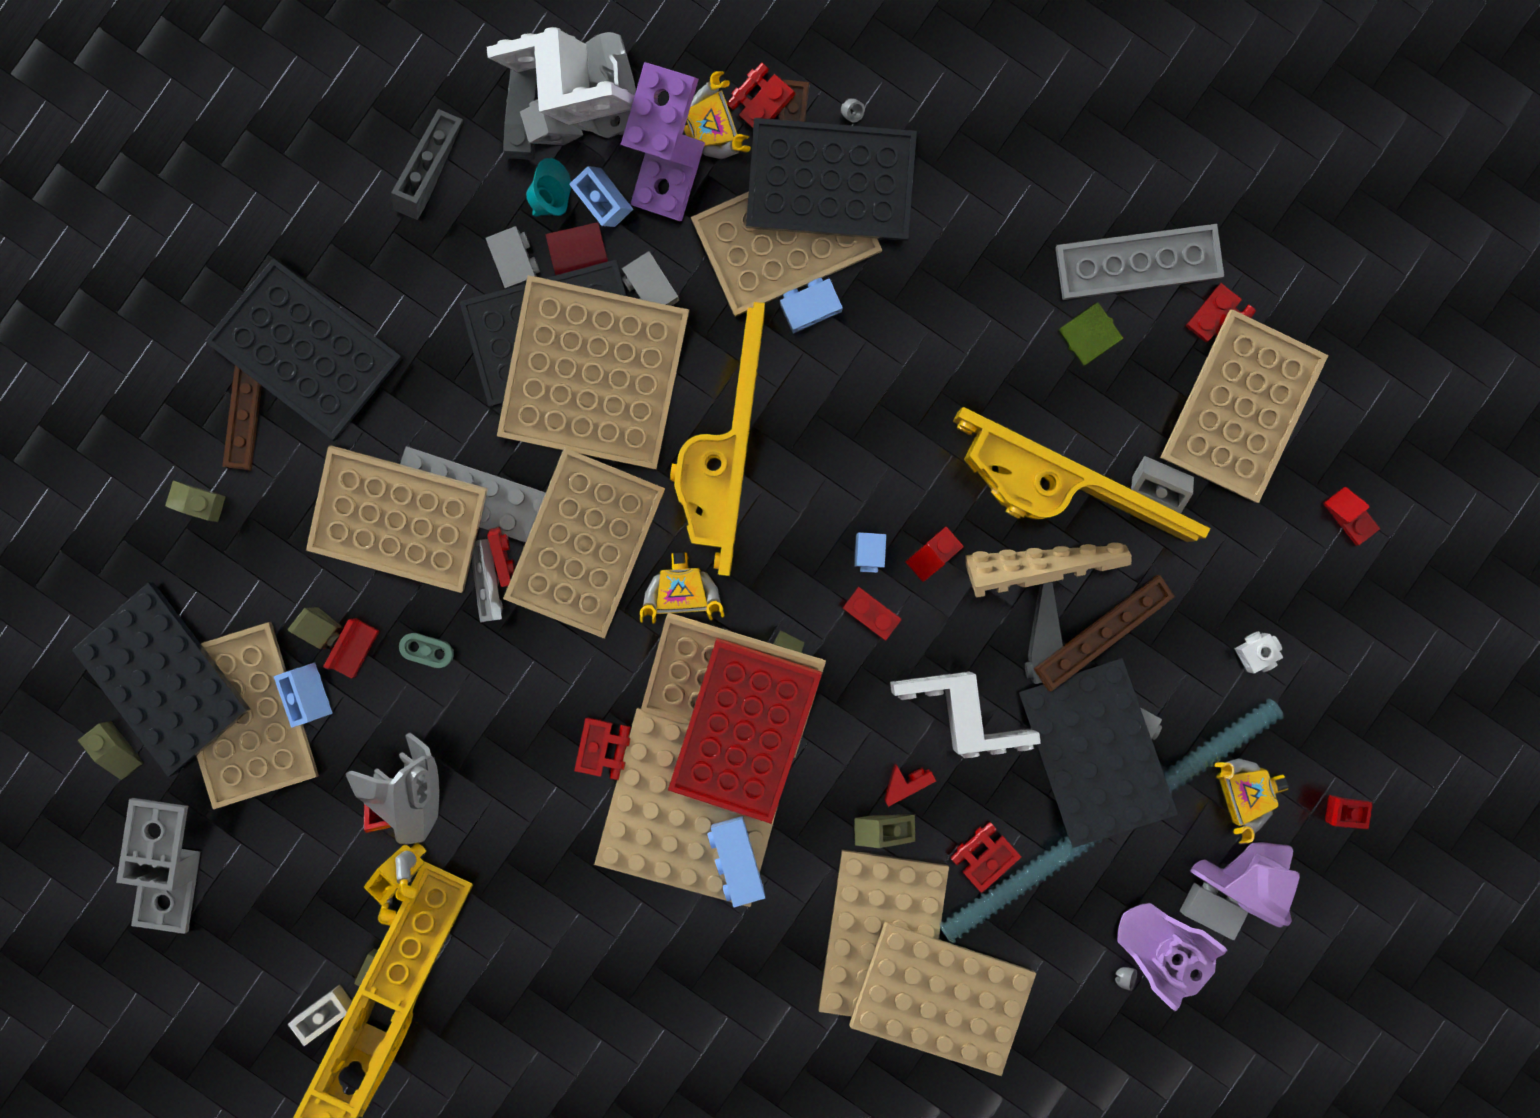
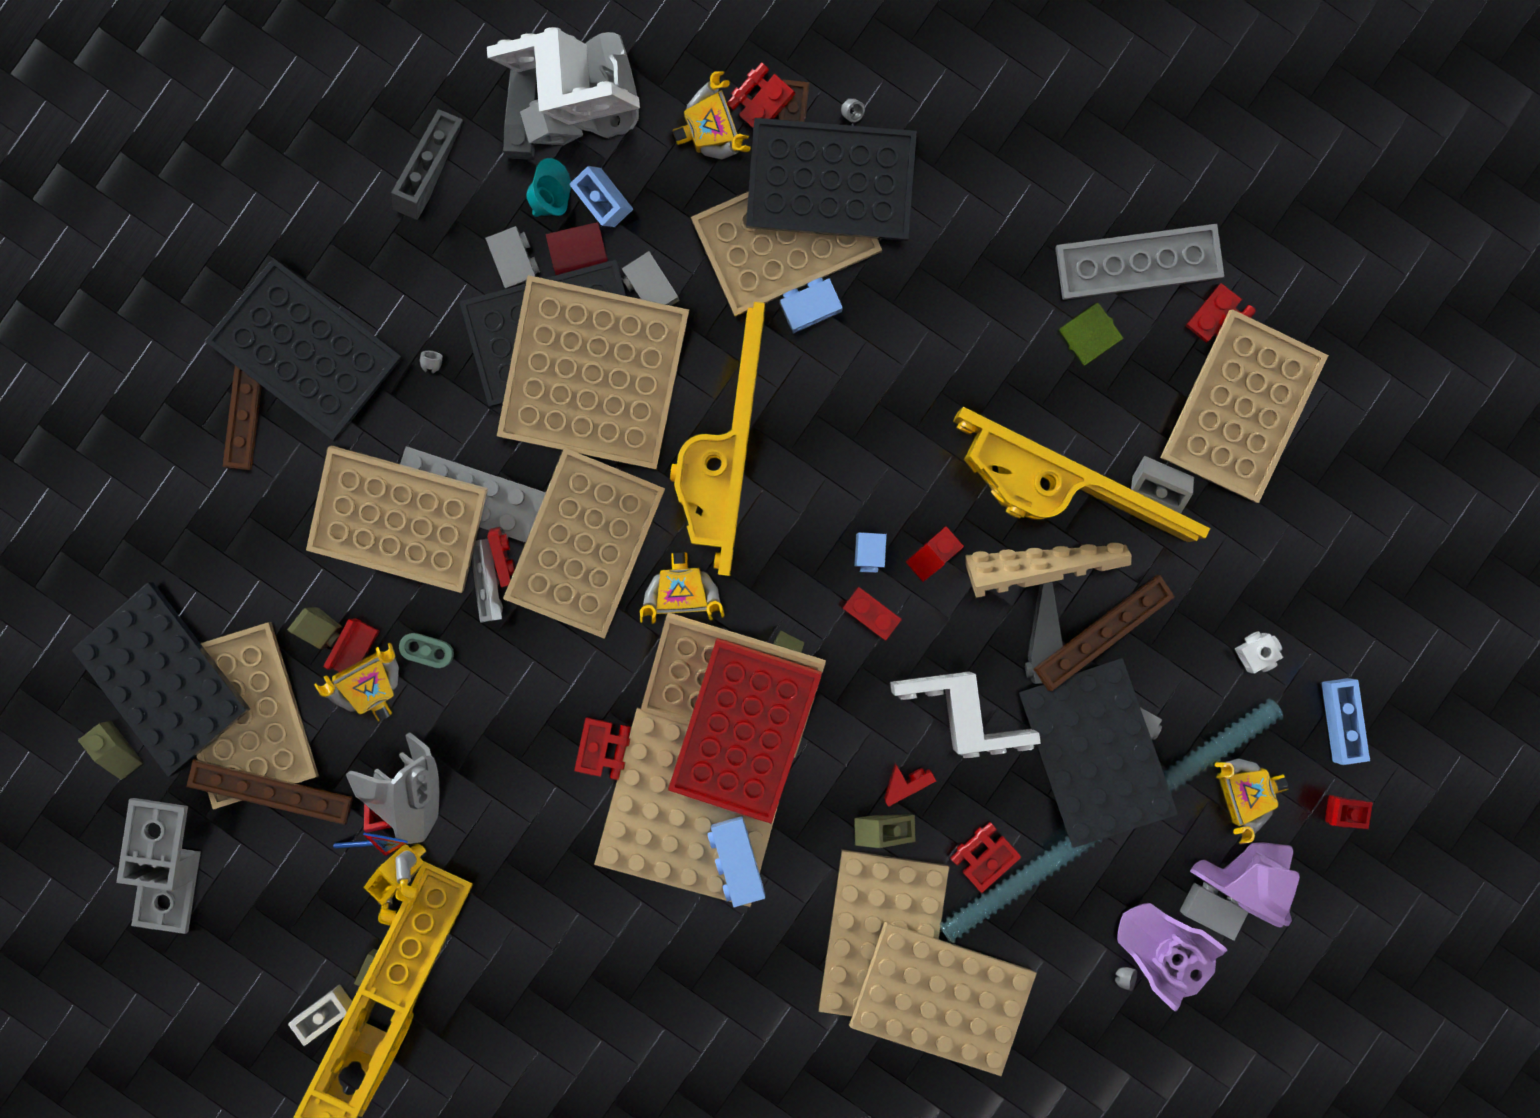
(195, 501): olive slope -> none
(269, 792): none -> reddish brown tile
(303, 694): light blue brick -> none
(365, 684): none -> torso
(382, 843): none -> blue piece
(431, 360): none -> light grey hinge
(660, 135): medium lavender bracket -> none
(1345, 721): none -> light blue brick
(1352, 515): red slope -> none

